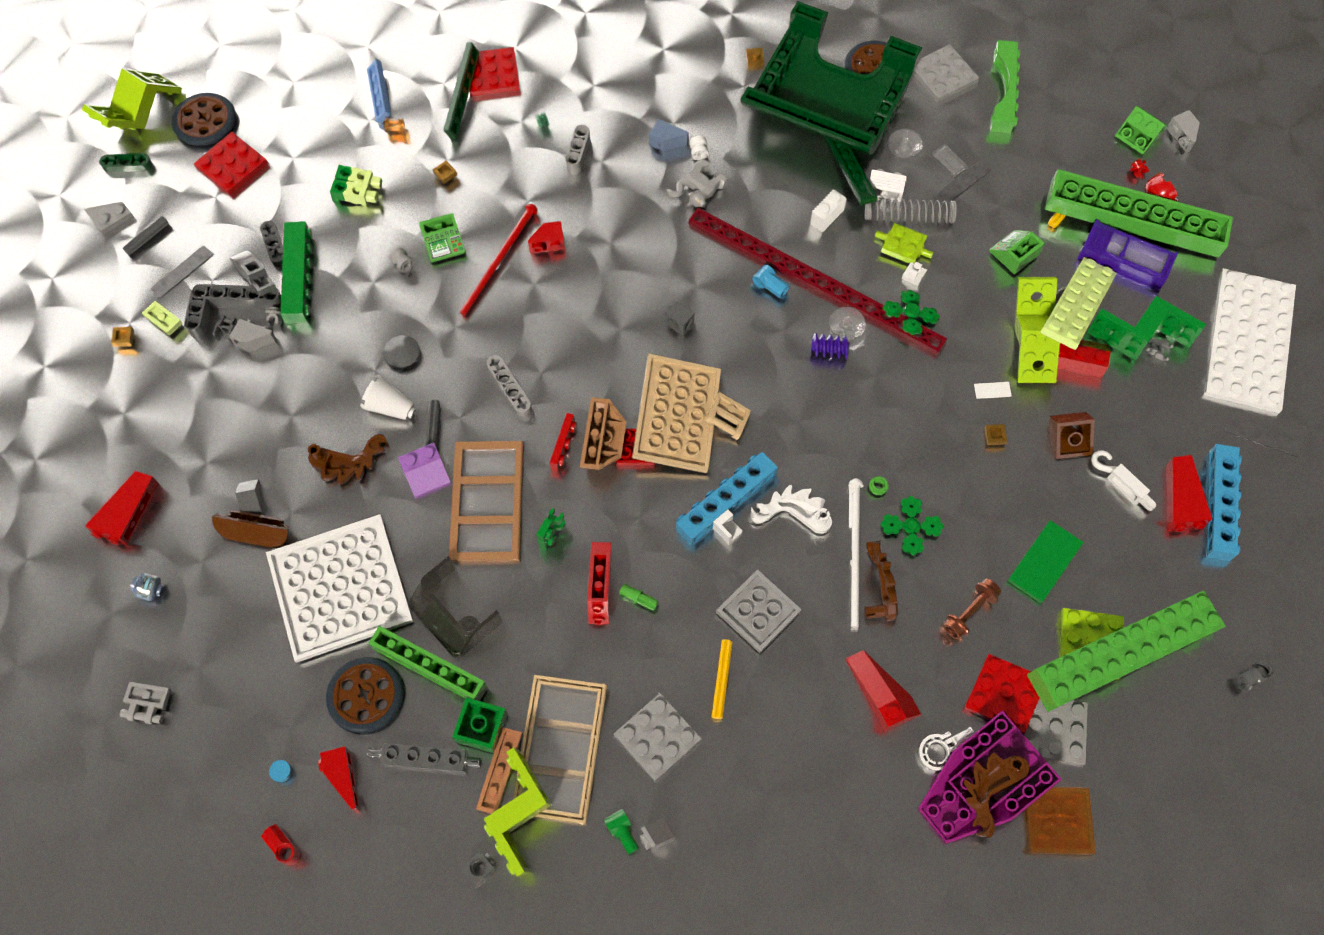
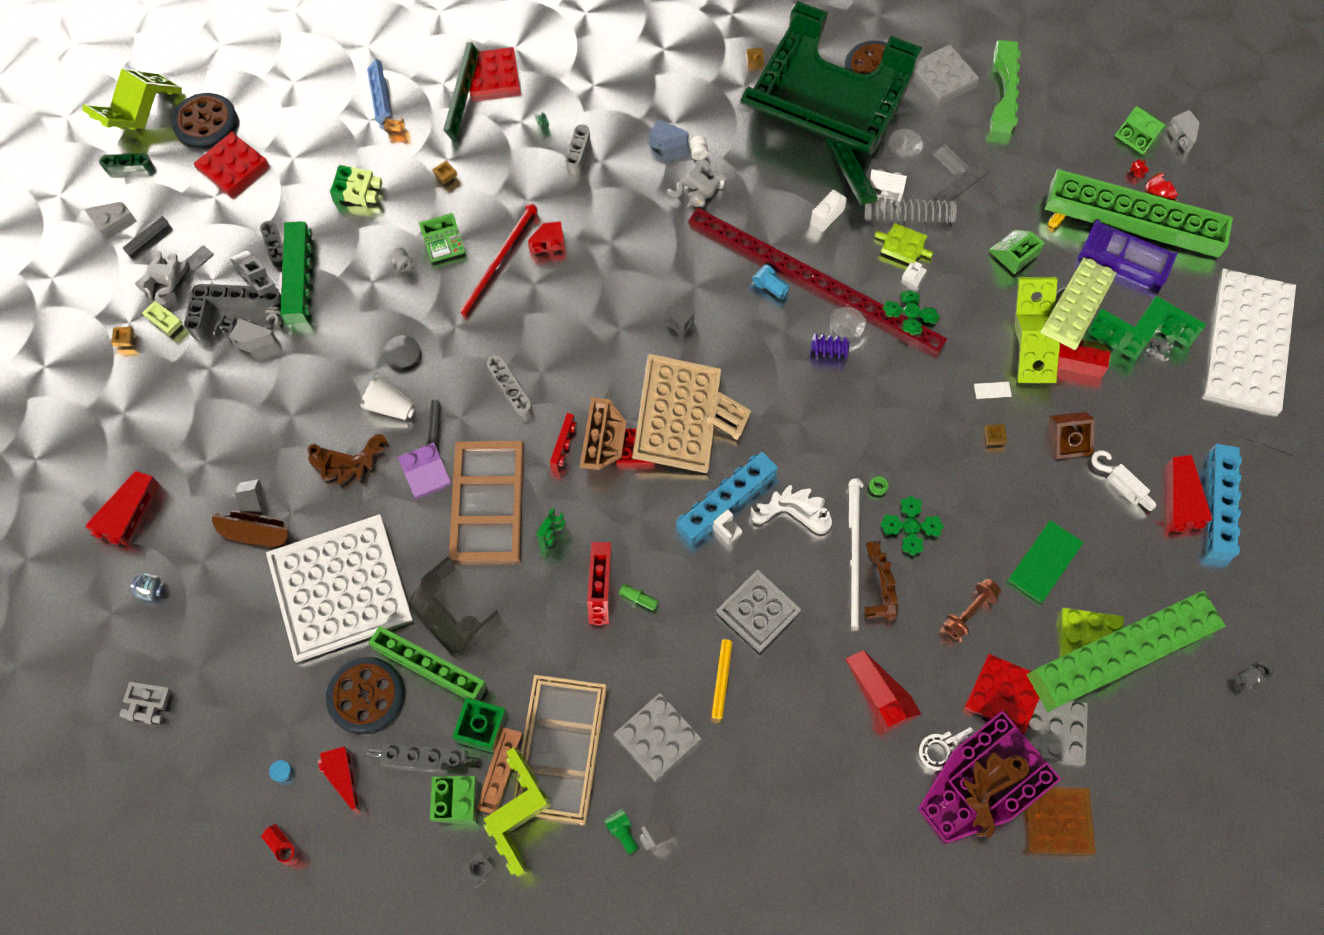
(160, 273): none -> light grey animal
(454, 799): none -> bright green slope

